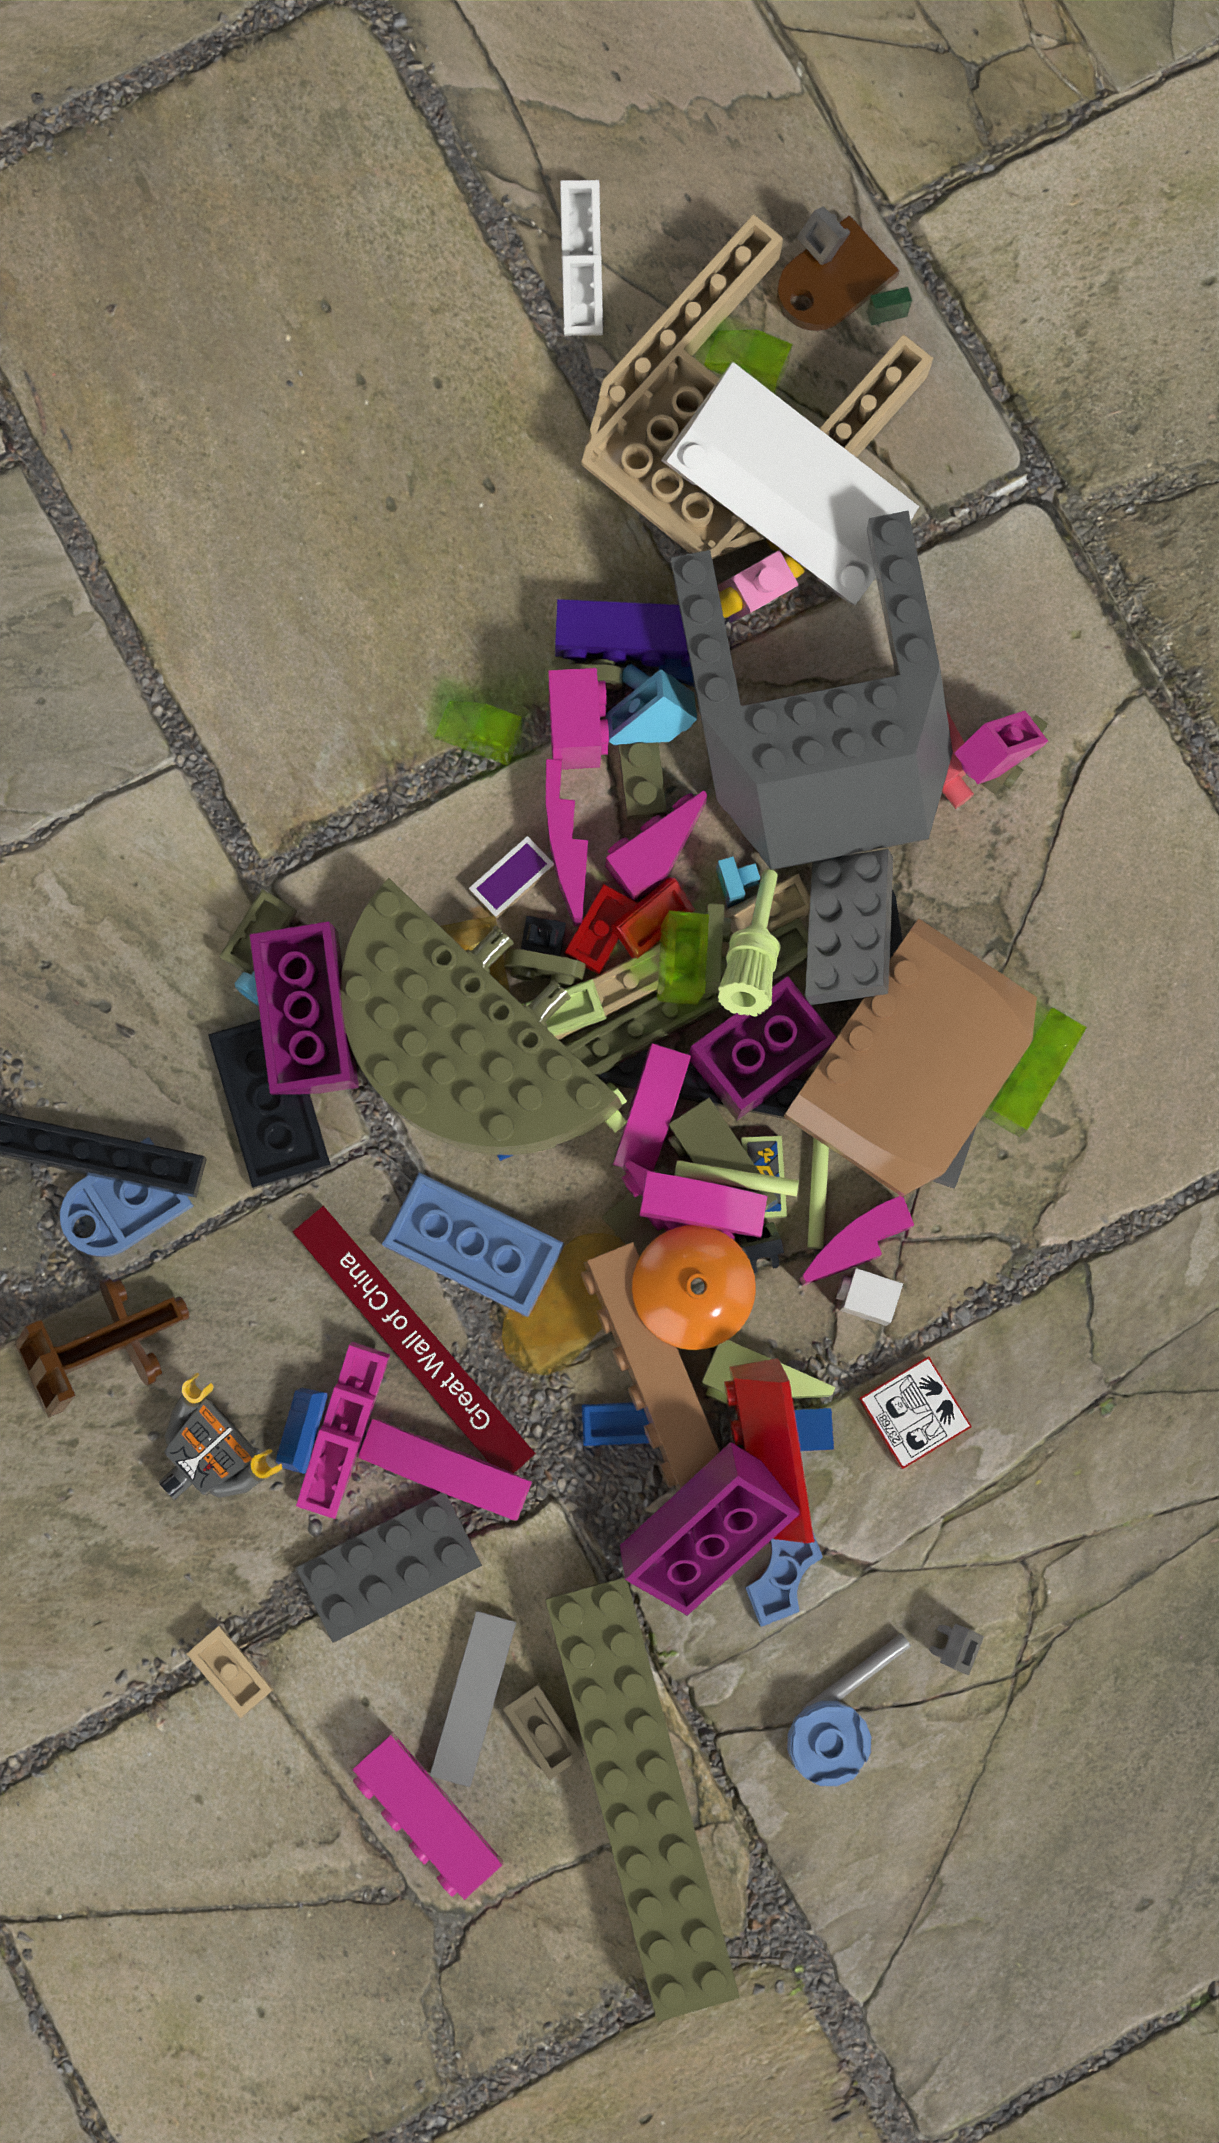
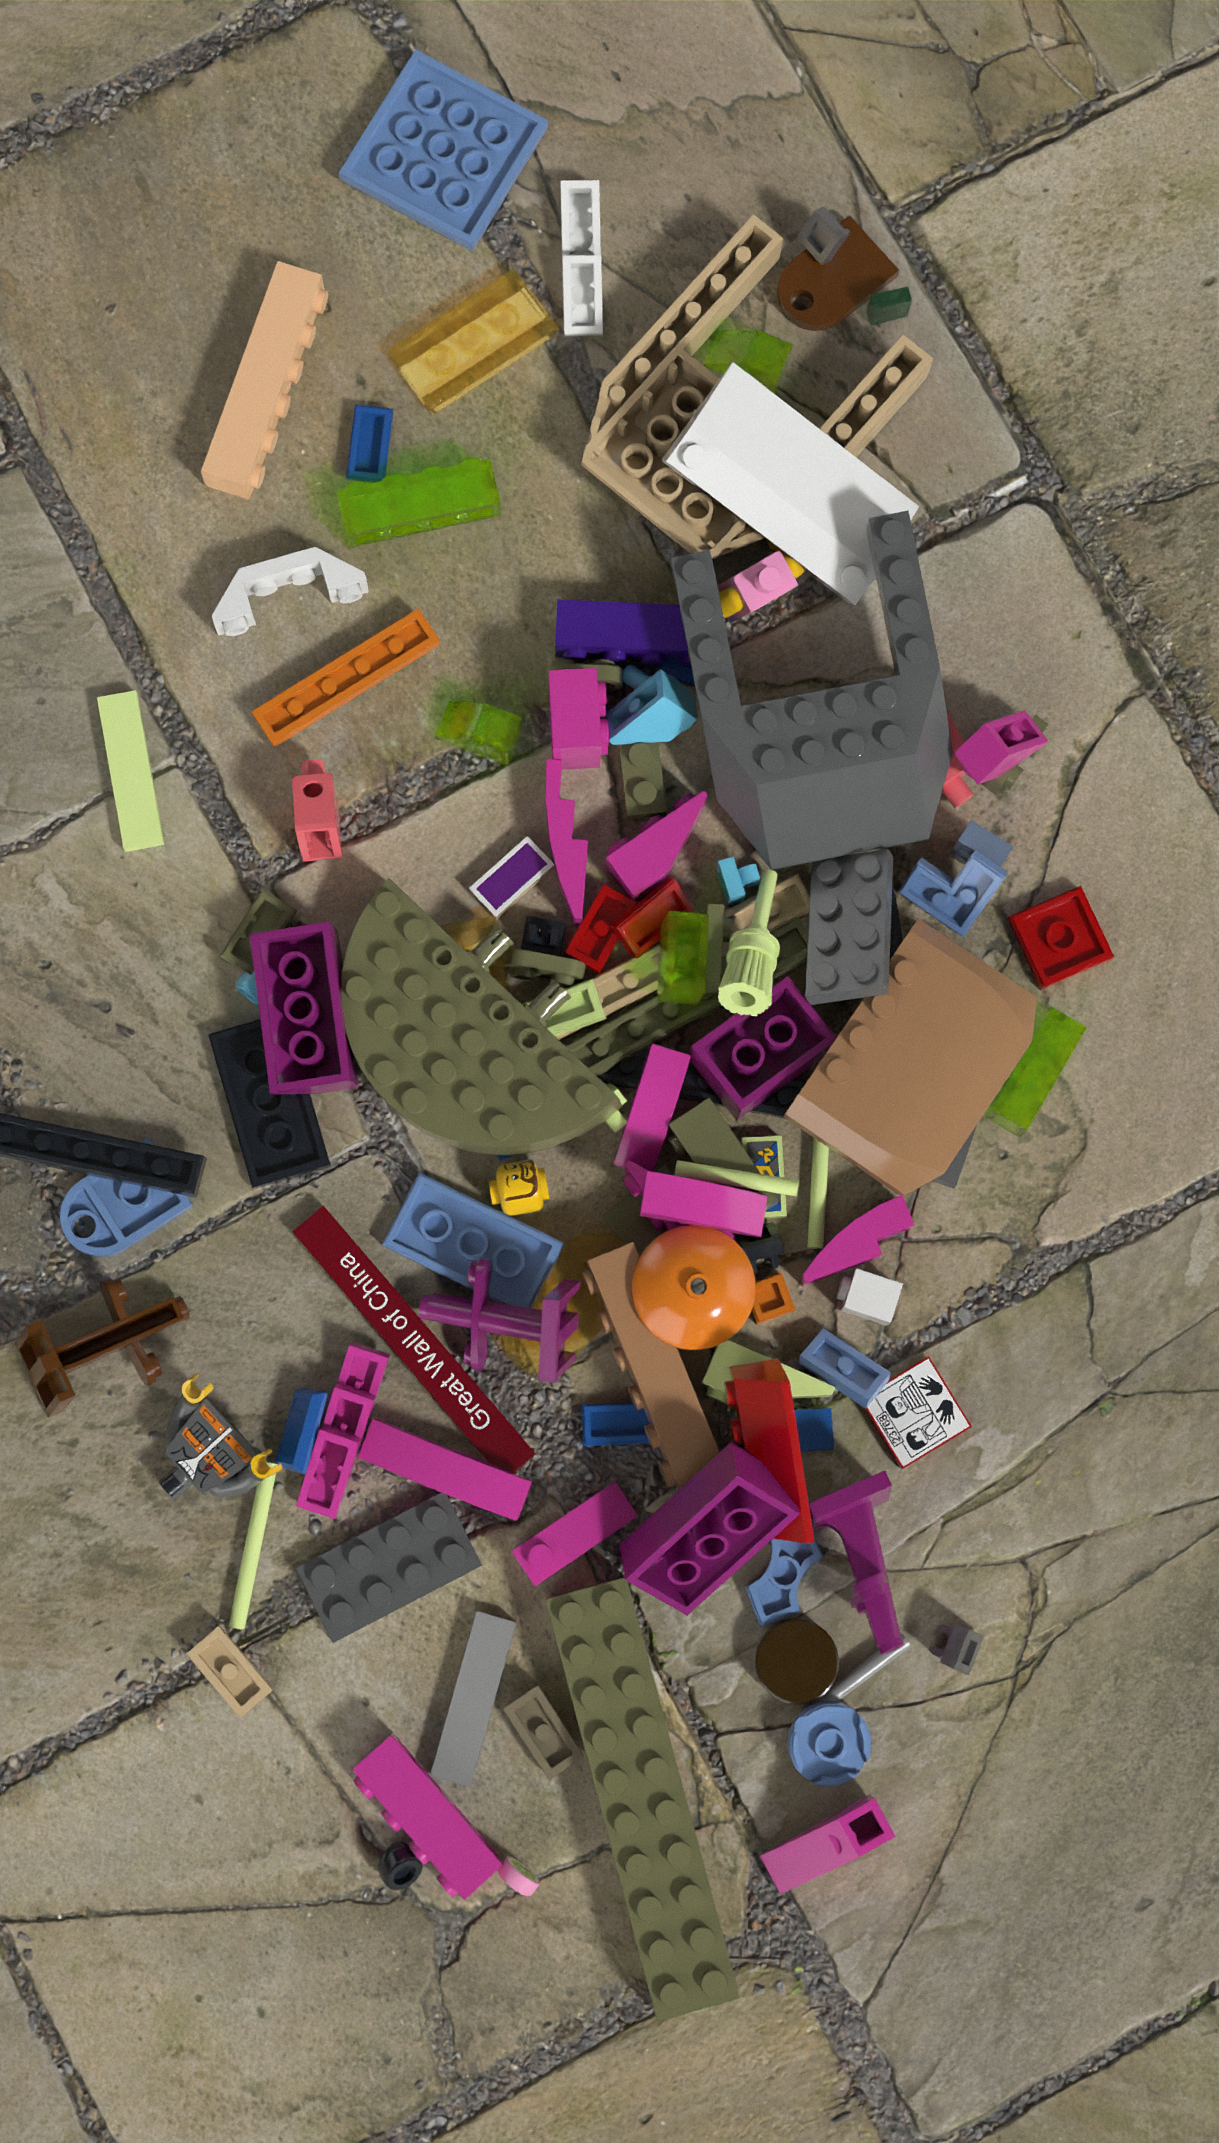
(130, 771): none -> yellowish green tile
(234, 611): none -> white slope
(252, 1552): none -> yellowish green bar
(263, 381): none -> light nougat brick
(316, 813): none -> coral torso
(346, 678): none -> orange plate
(369, 443): none -> blue tile
(399, 1866): none -> black tile
(419, 502): none -> clear neon green brick
(443, 150): none -> medium blue plate
(473, 341): none -> clear yellow tile
(518, 1876): none -> bright pink tile
(519, 1187): none -> yellow head
(548, 1326): none -> magenta piece
(574, 1533): none -> dark pink slope
(771, 1299): none -> orange tile
(796, 1661): none -> dark brown tile
(828, 1844): none -> dark pink slope
(844, 1368): none -> medium blue plate
(852, 1517): none -> magenta piece
(950, 900): none -> medium blue tile
(983, 841): none -> sand blue piece
(1060, 938): none -> red tile

